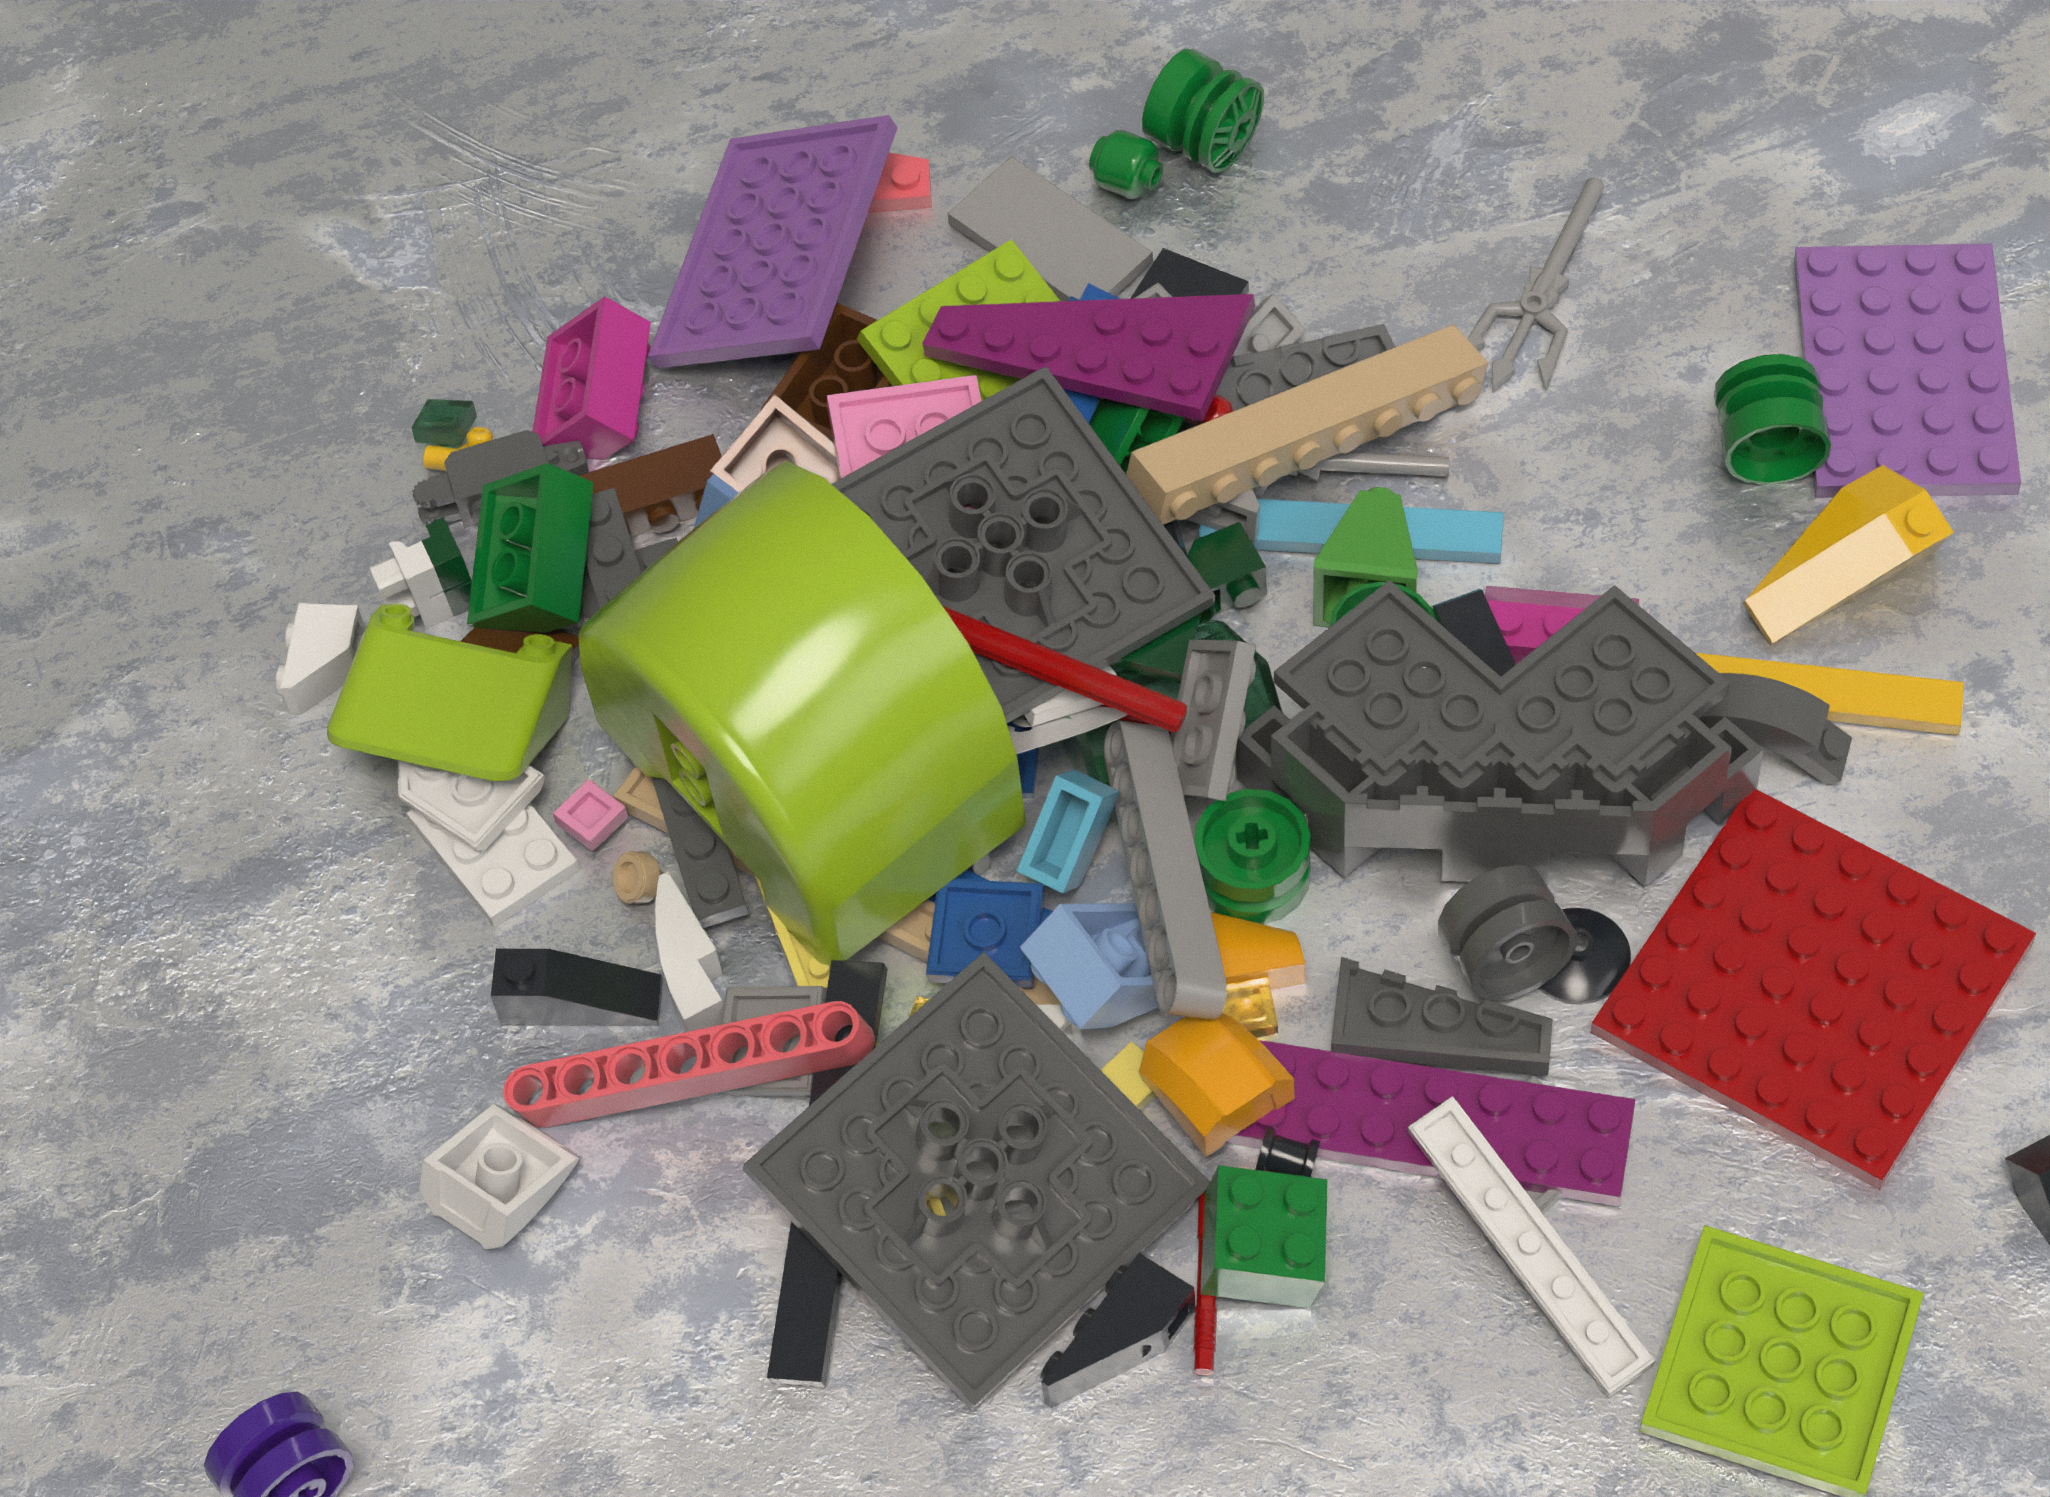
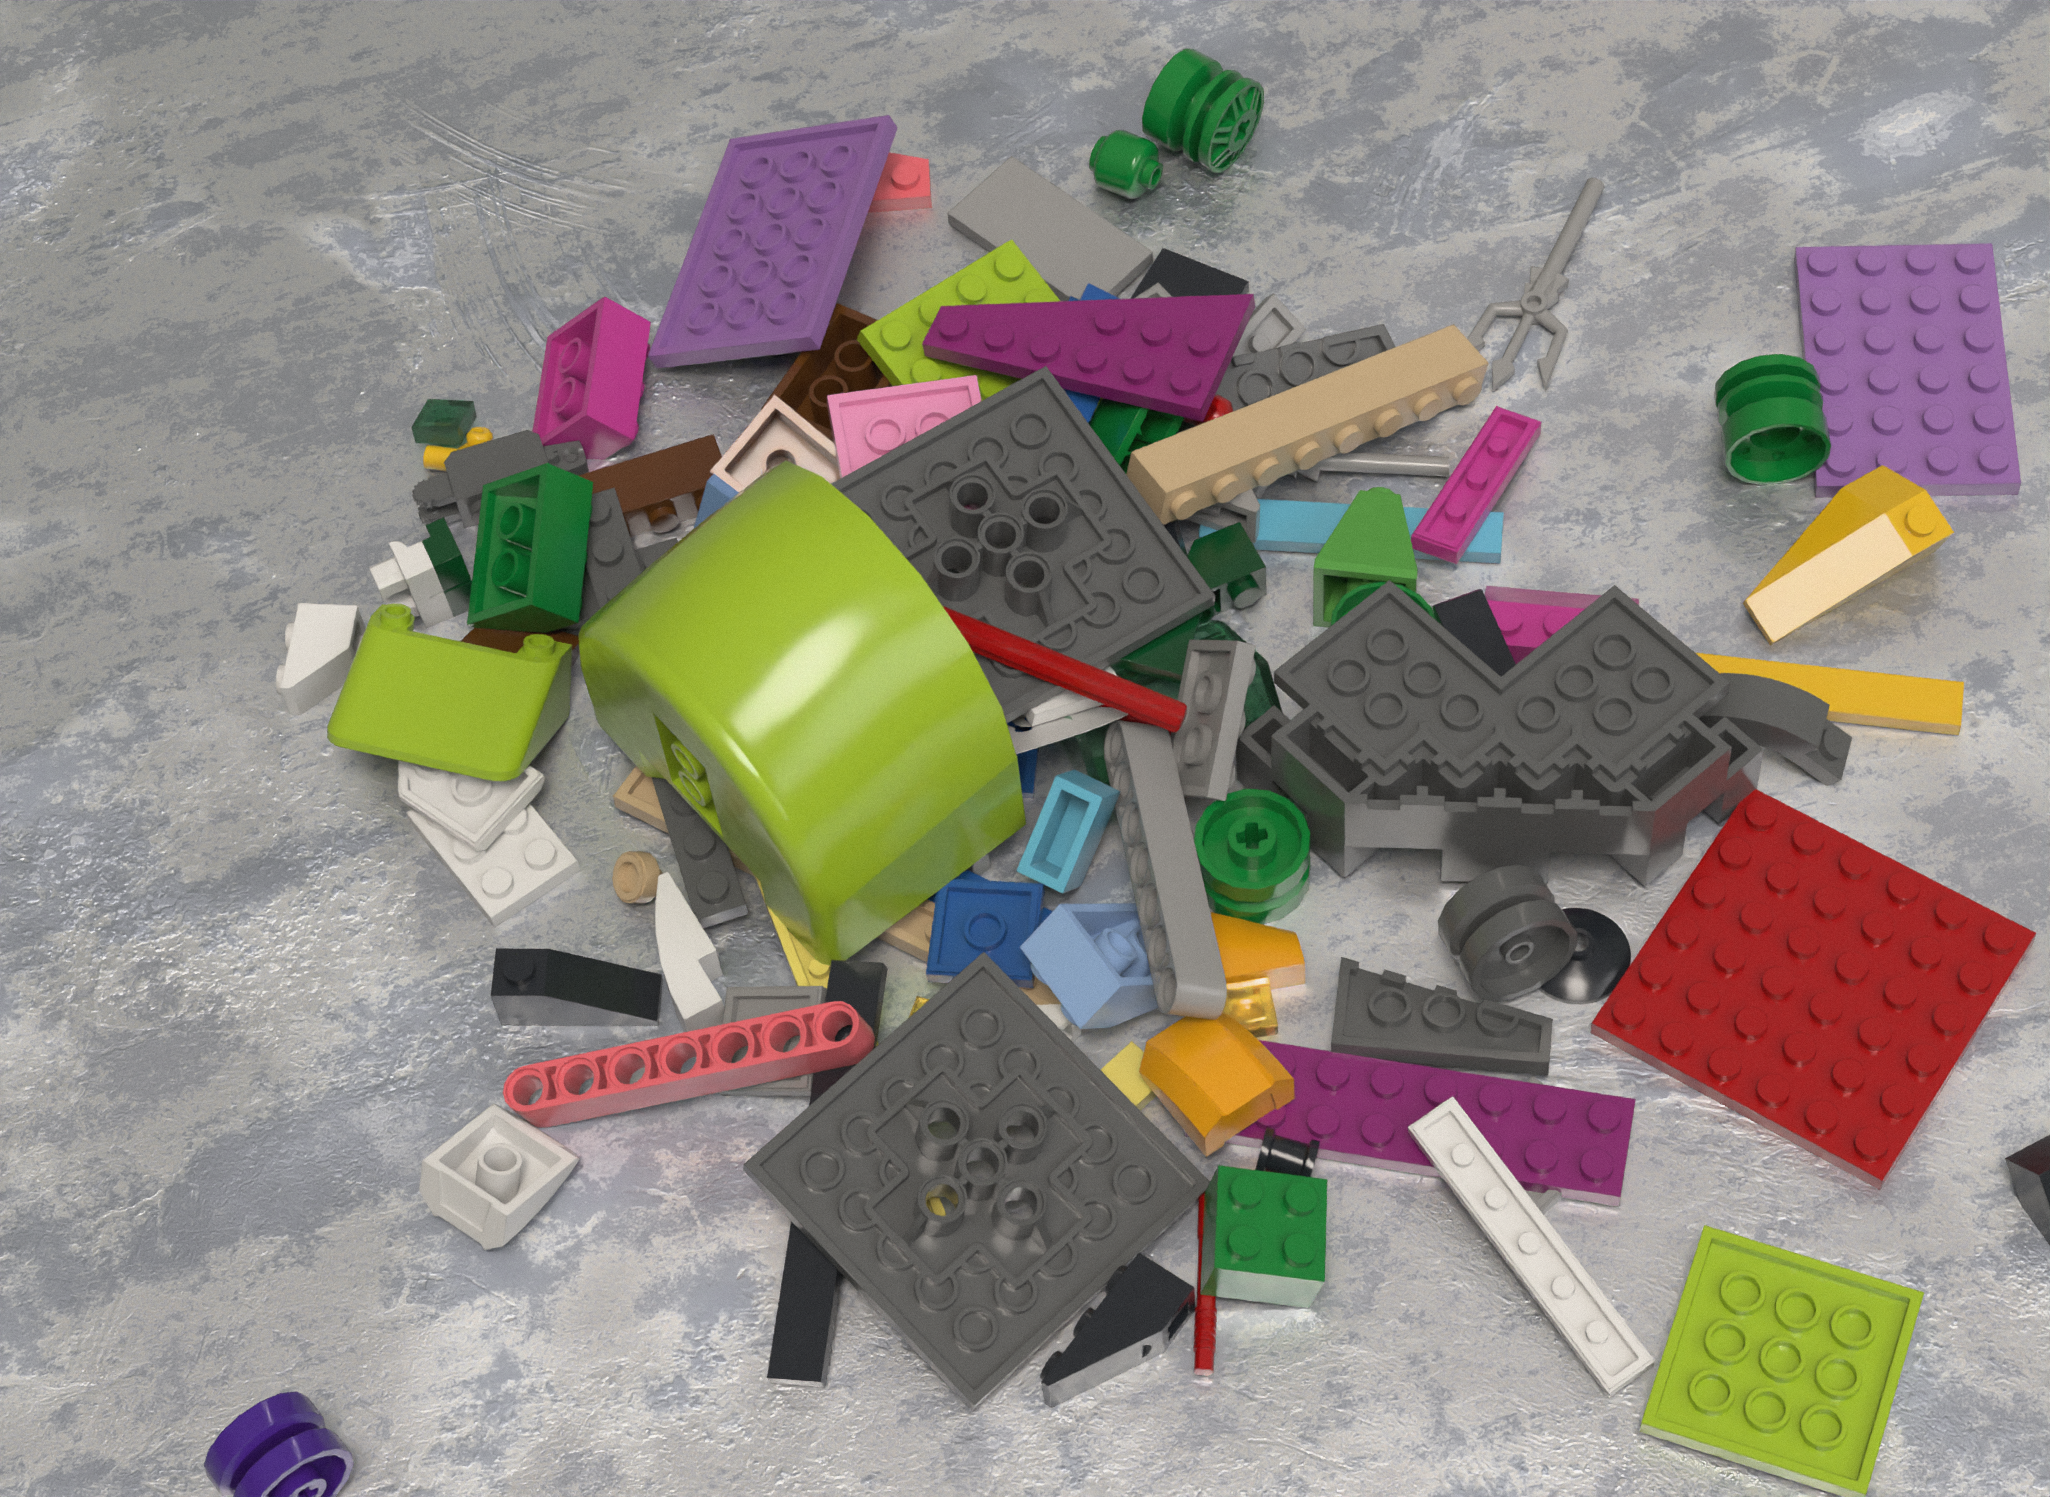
(590, 815): bright pink plate -> none
(1476, 485): none -> dark pink tile

